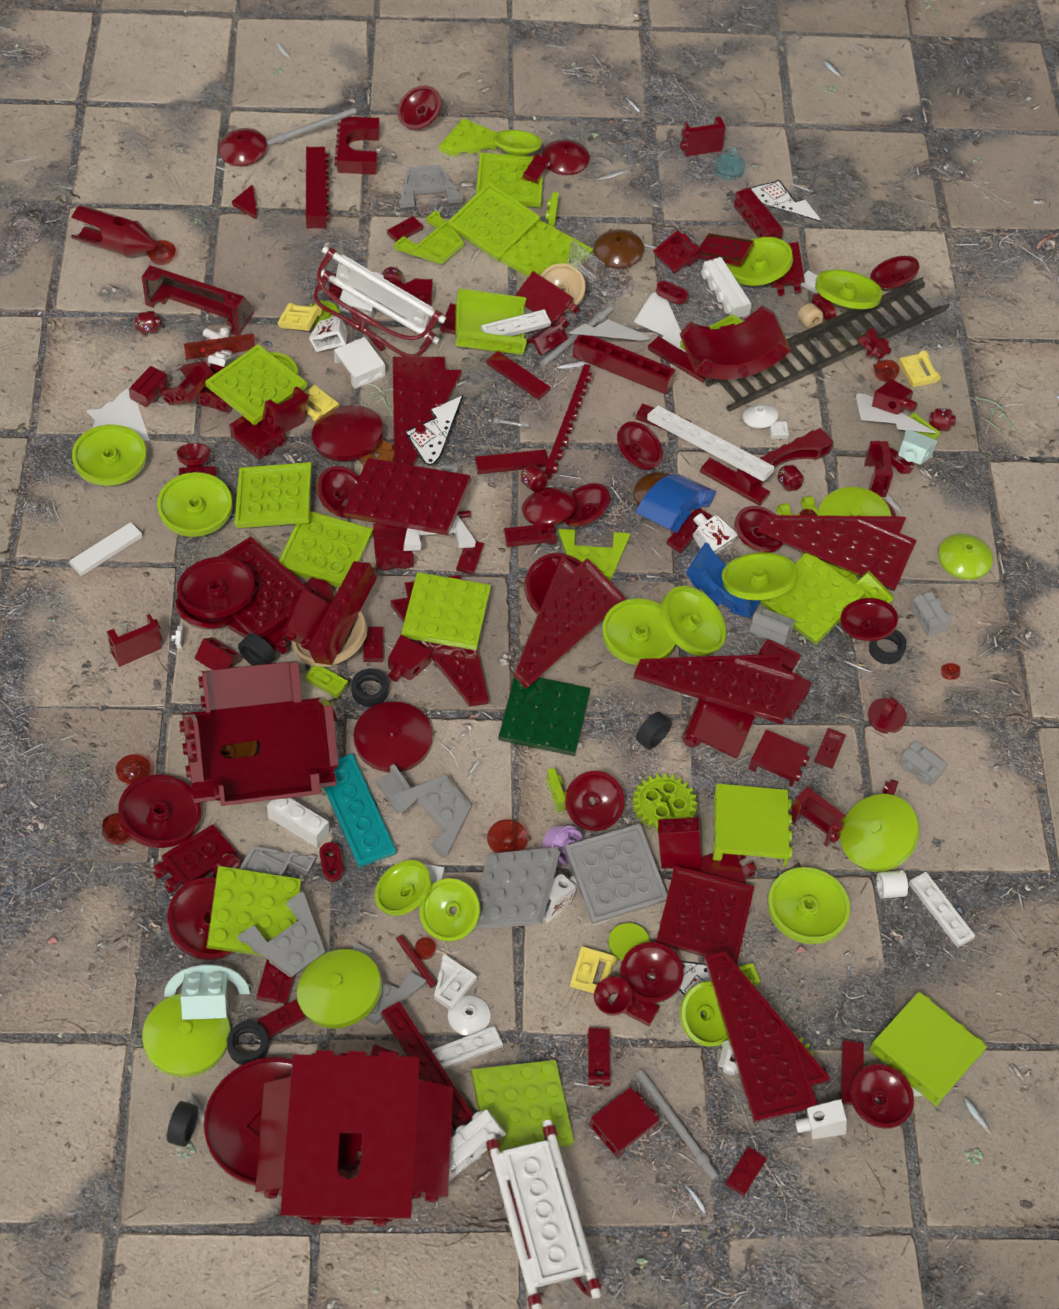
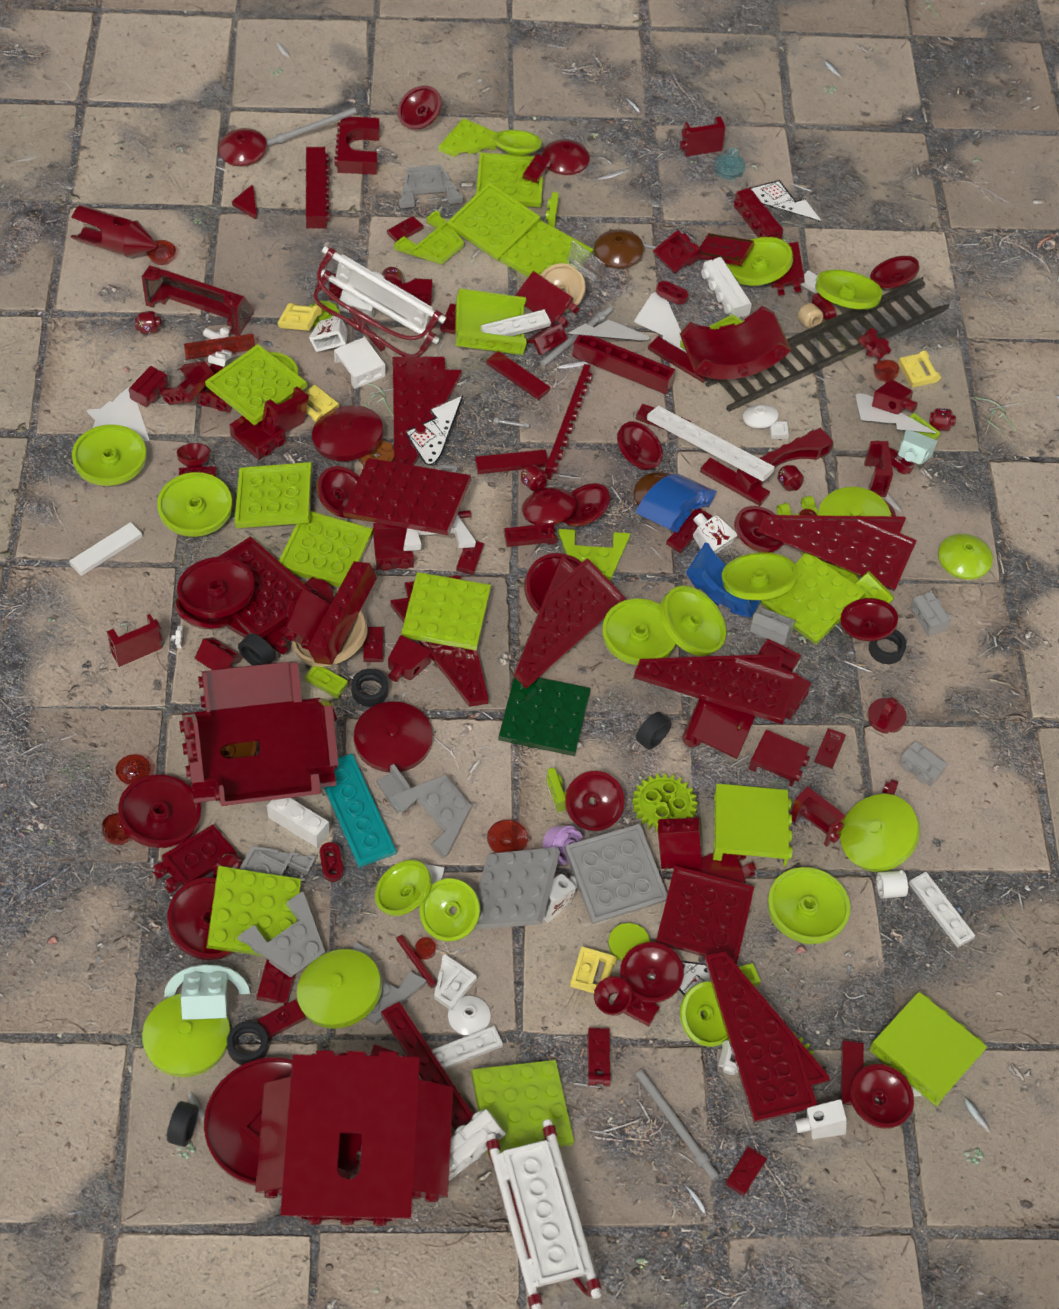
(623, 1121): dark red panel -> none
(950, 671): clear red tile -> none

